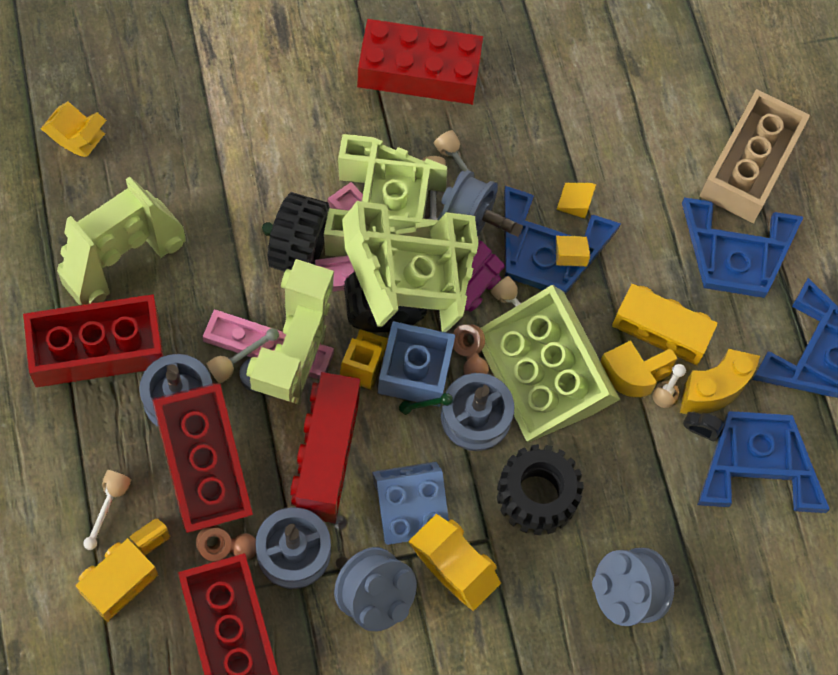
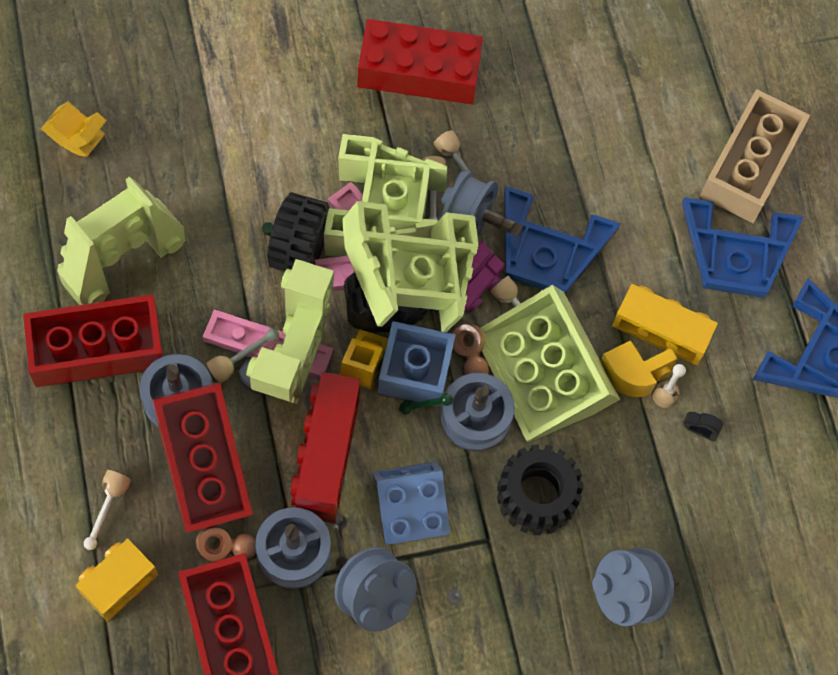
(150, 536): yellow slope -> none
(455, 561): yellow brick -> none
(572, 251): yellow slope -> none
(576, 198): yellow slope -> none
(718, 386): yellow brick -> none
(762, 448): blue wing -> none

